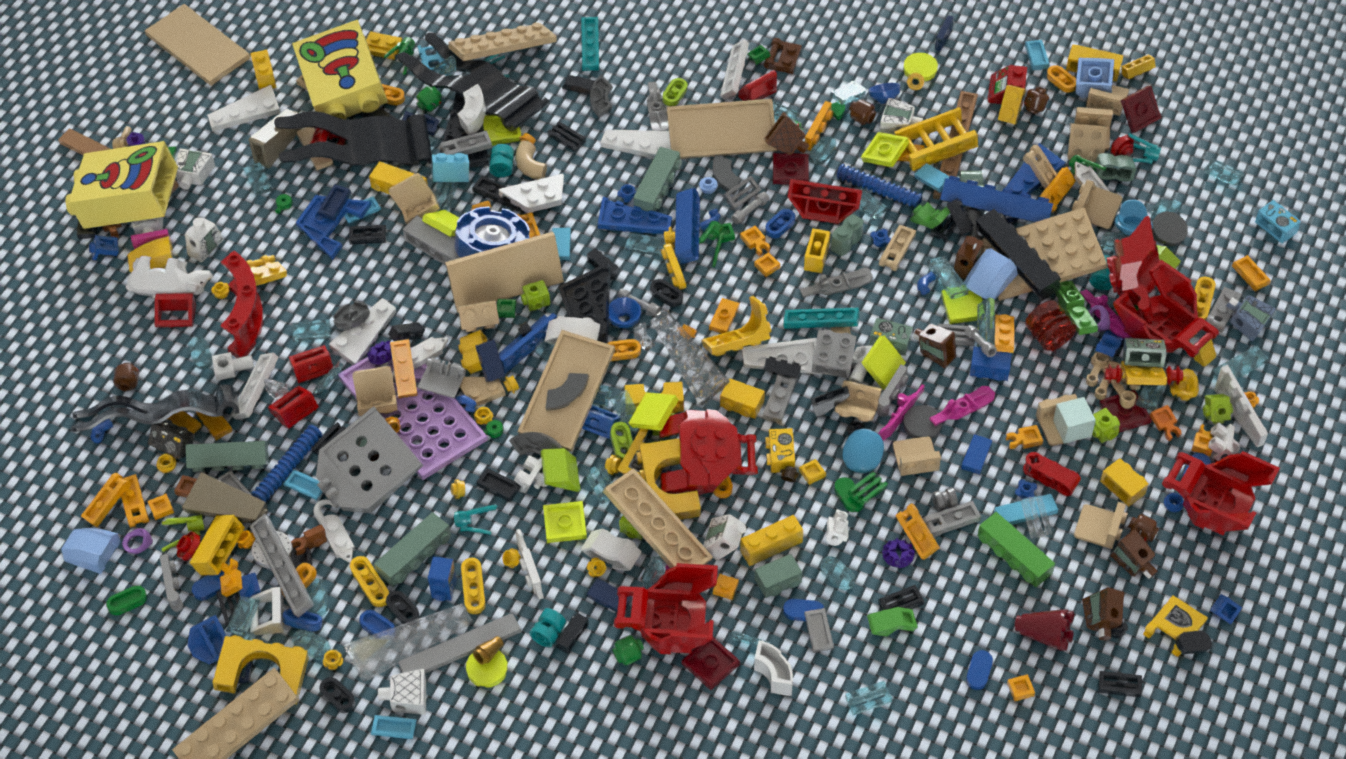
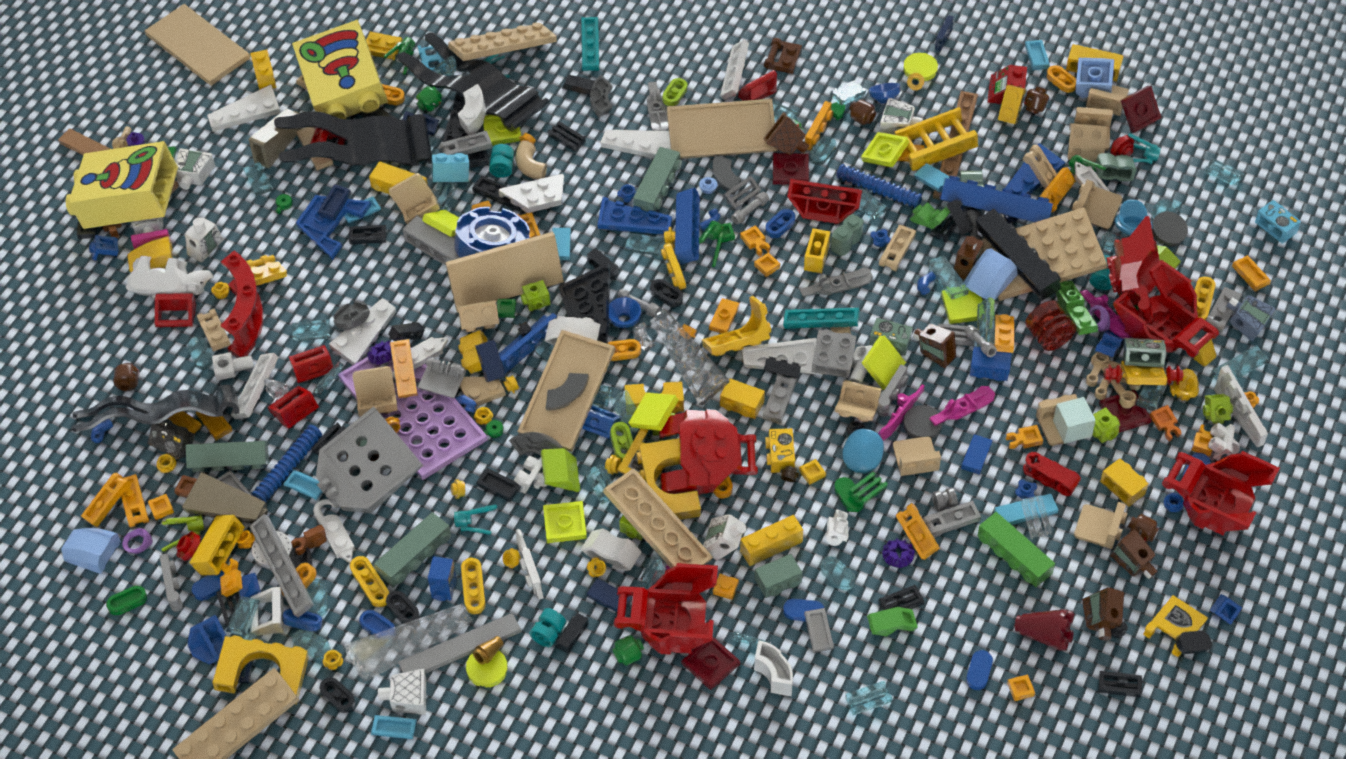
(214, 333): none -> tan plate
(758, 54): green tile -> none
(827, 401): black slope -> none
(1138, 66): yellow piece -> none

